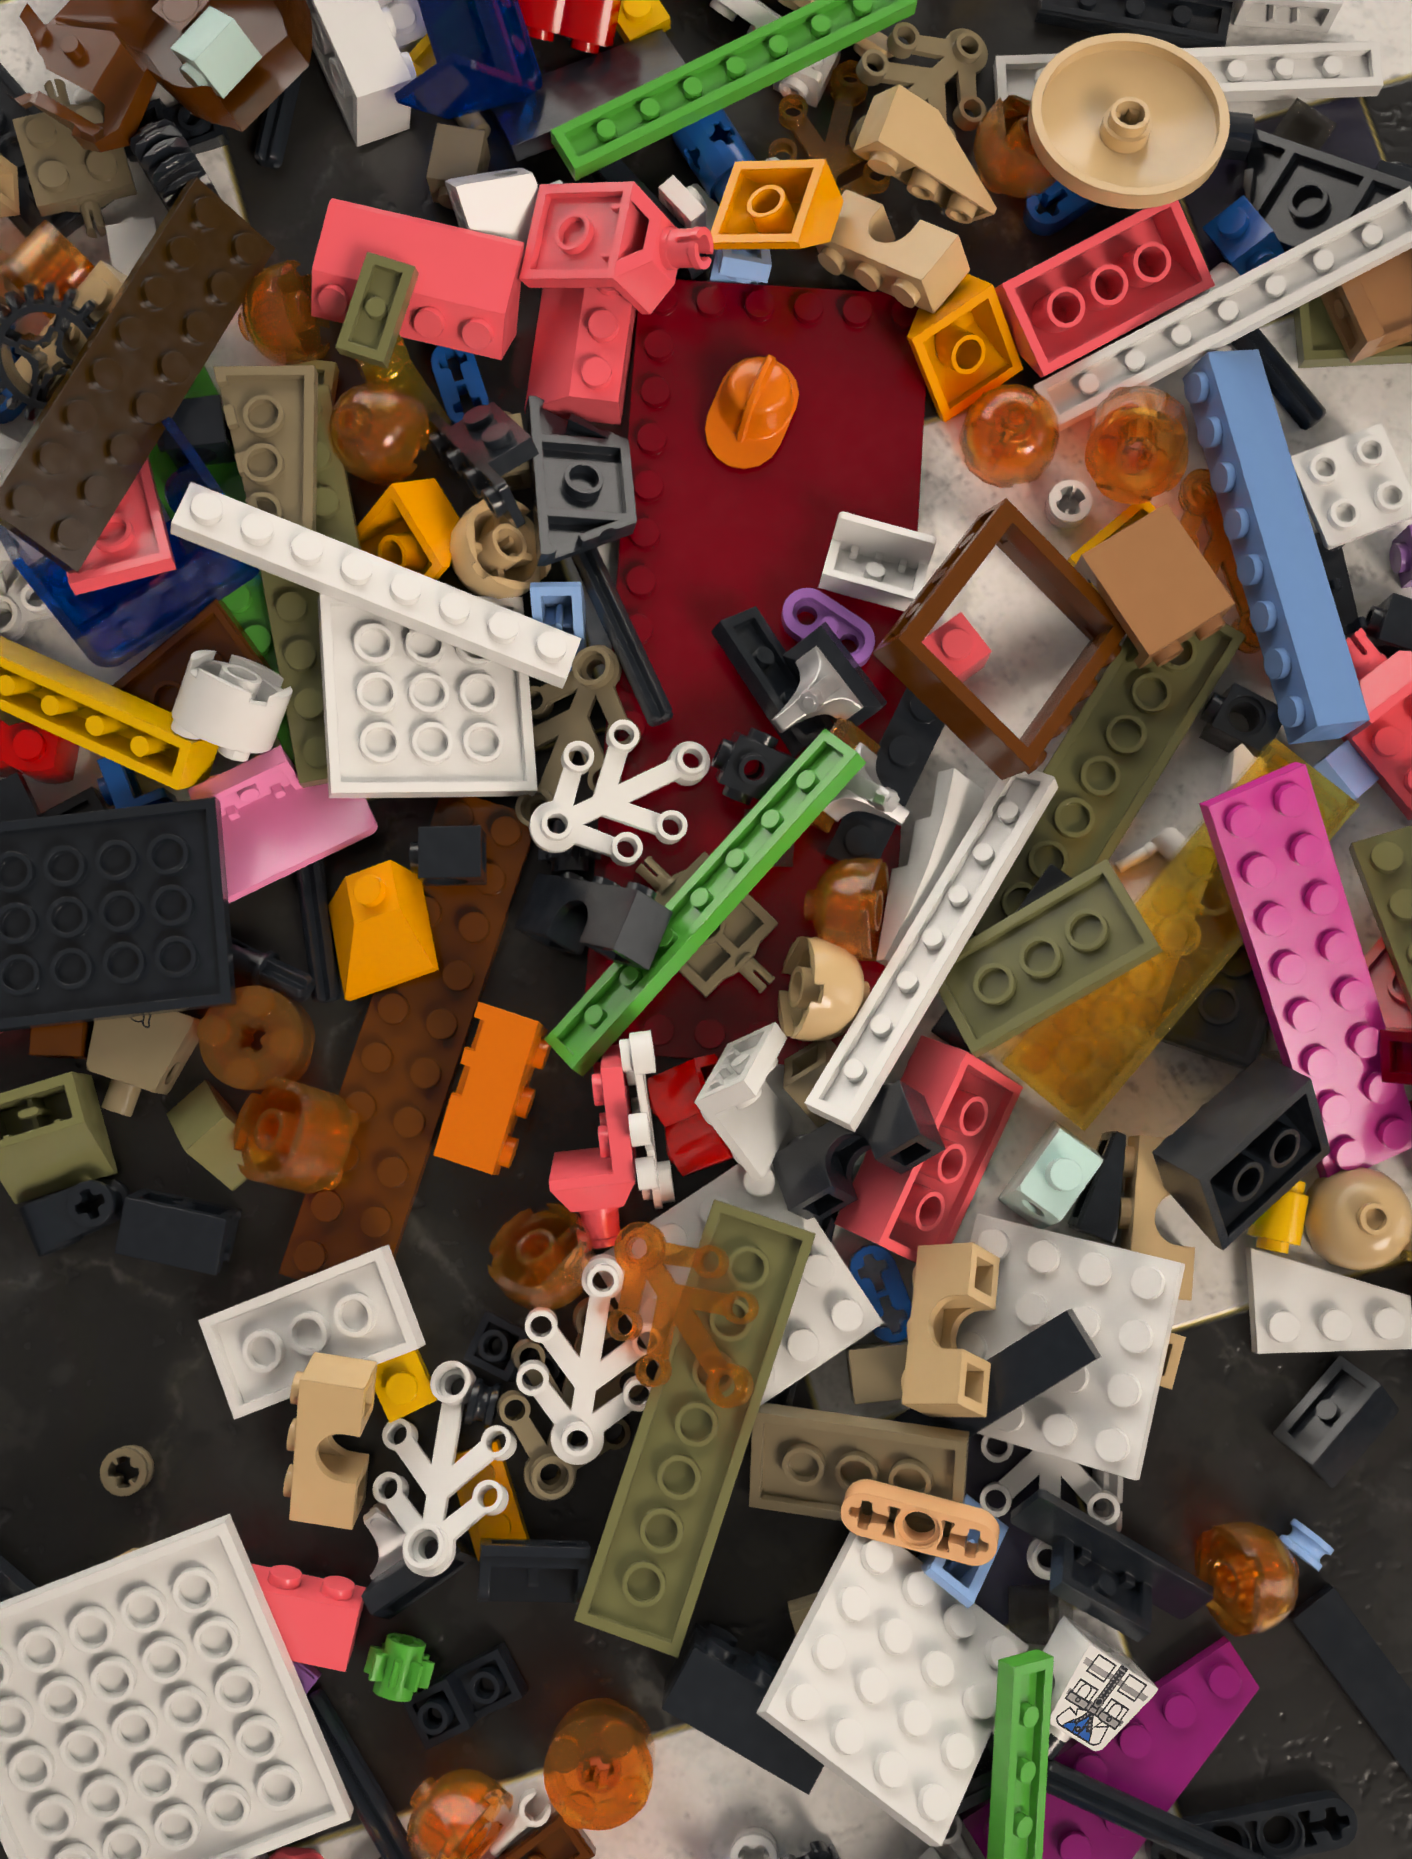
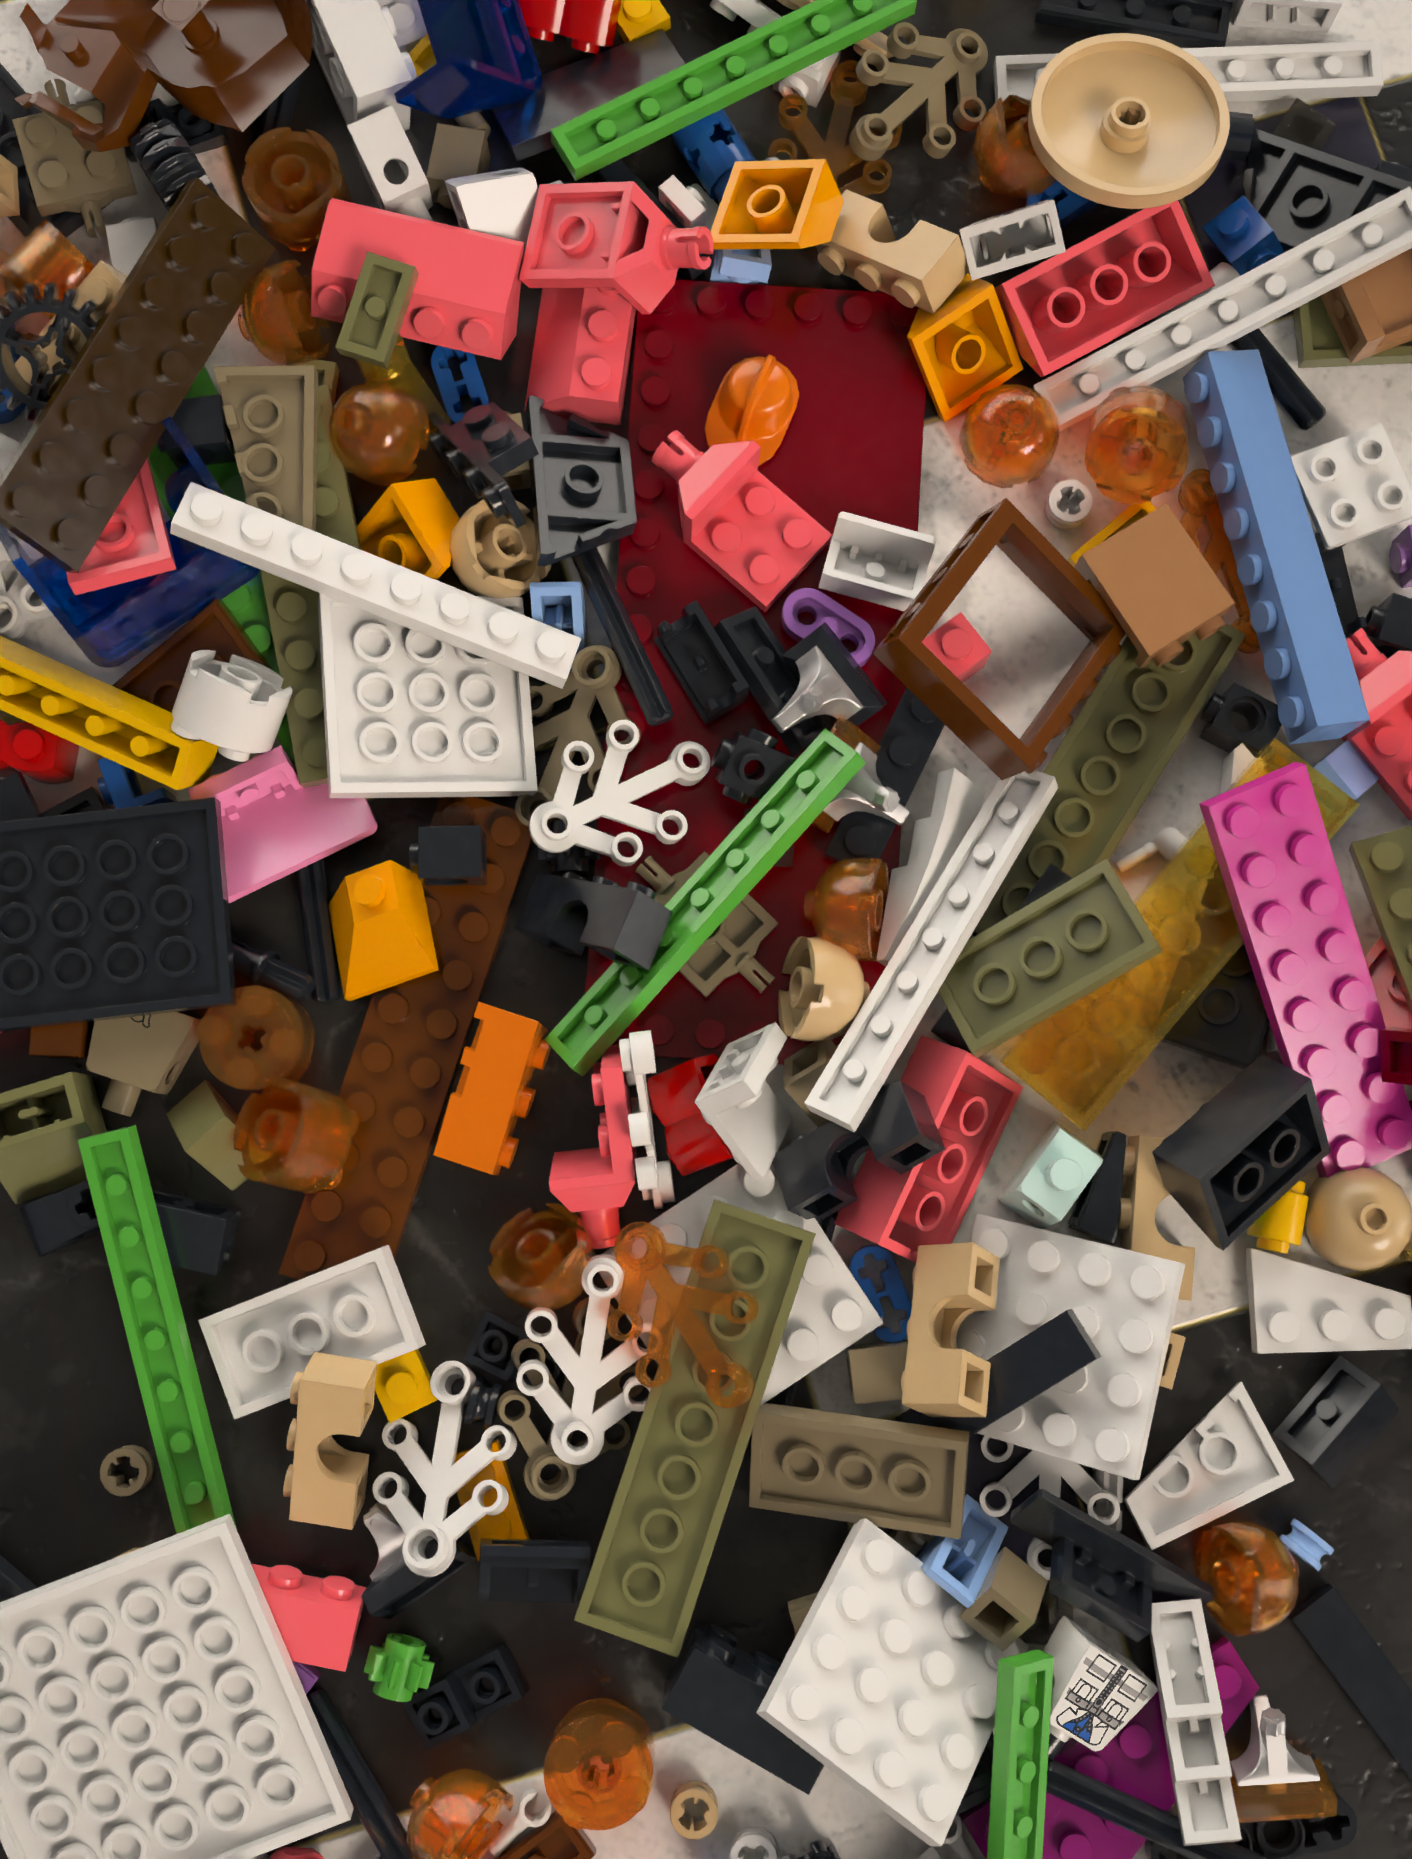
(155, 1327): none -> bright green plate
(215, 52): light aqua brick -> none
(291, 183): none -> clear orange brick
(391, 164): none -> white torso
(693, 1829): none -> tan bush
(701, 664): none -> black hinge
(740, 517): none -> coral plate
(916, 146): tan slope -> none
(939, 1509): light nougat beam -> none
(1006, 1600): none -> dark tan brick
(1012, 239): none -> white torso
(1193, 1723): none -> white slope
(1209, 1472): none -> white wing
(1274, 1778): none -> piece

